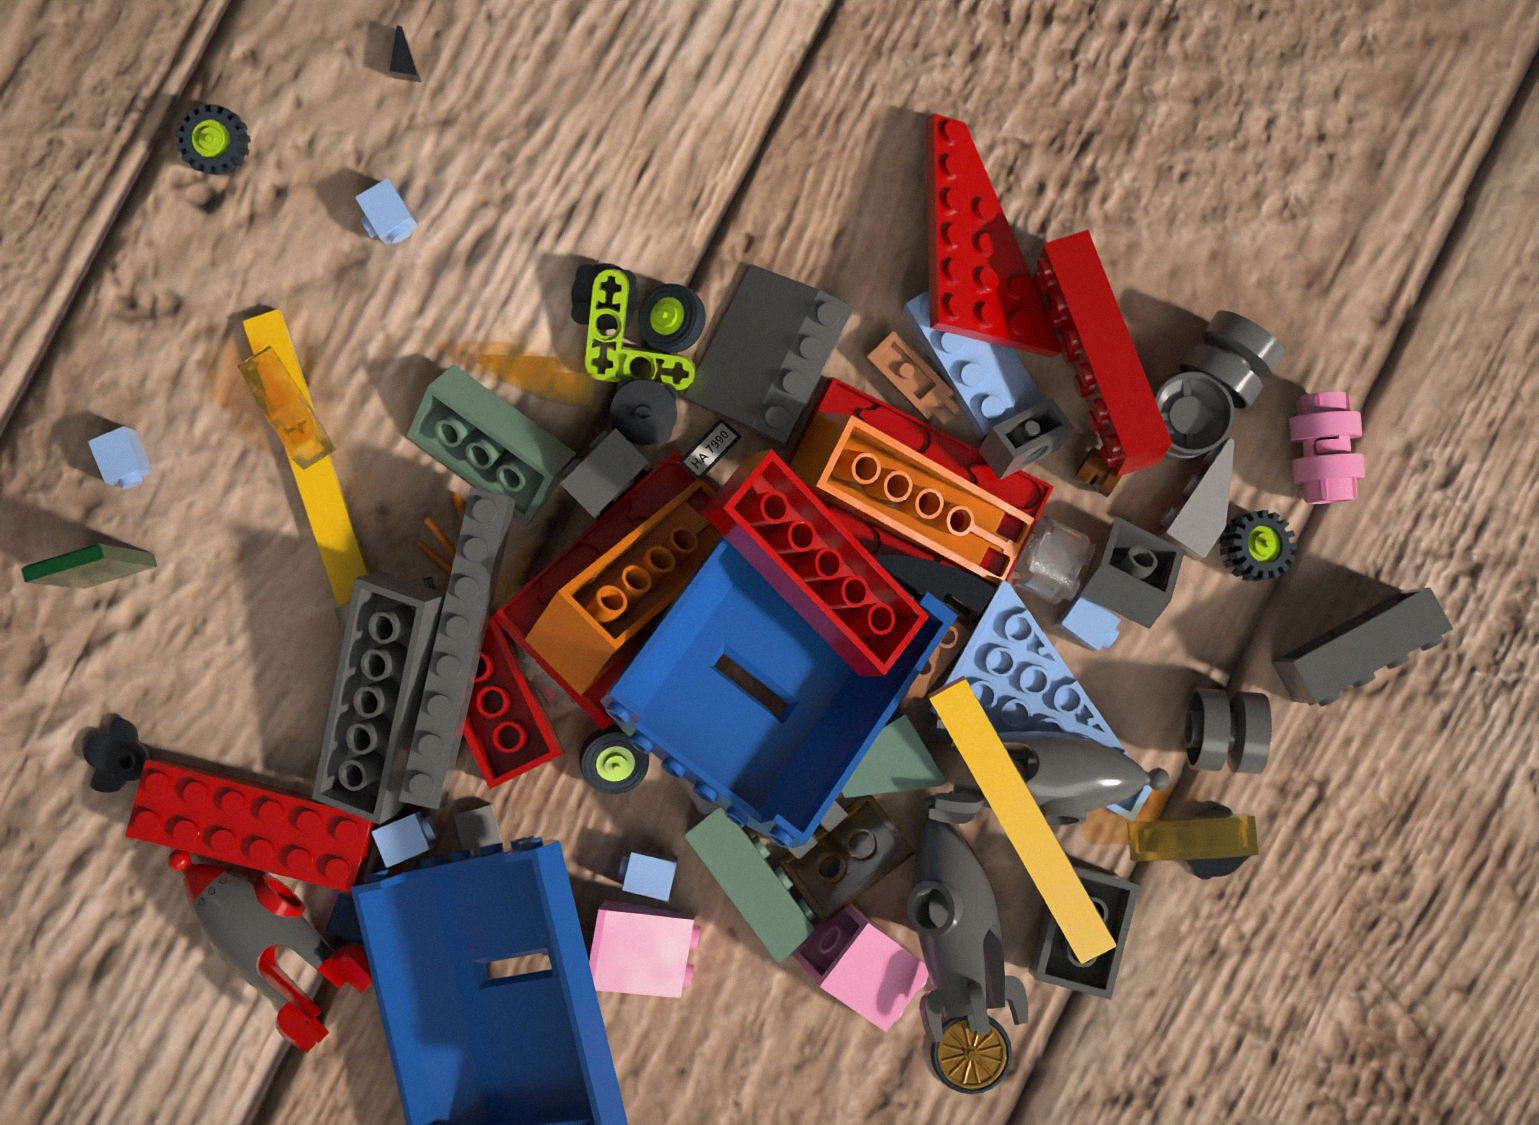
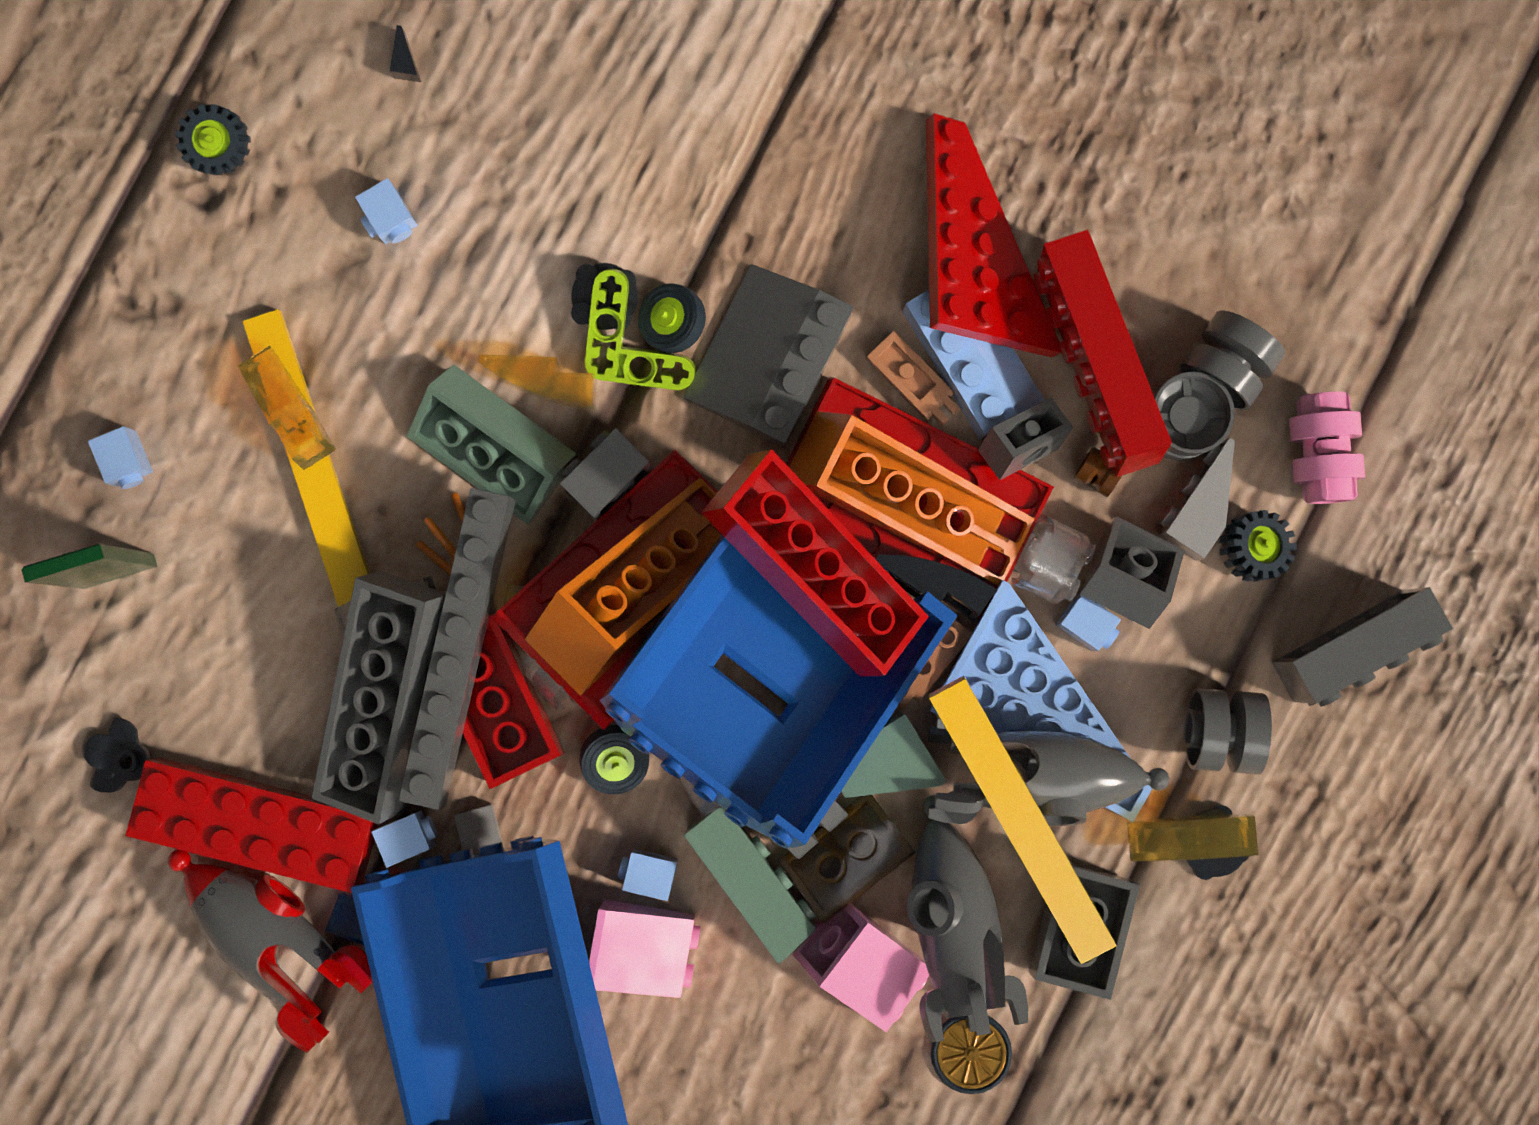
(644, 410): black piece -> none
(709, 449): sticker -> none

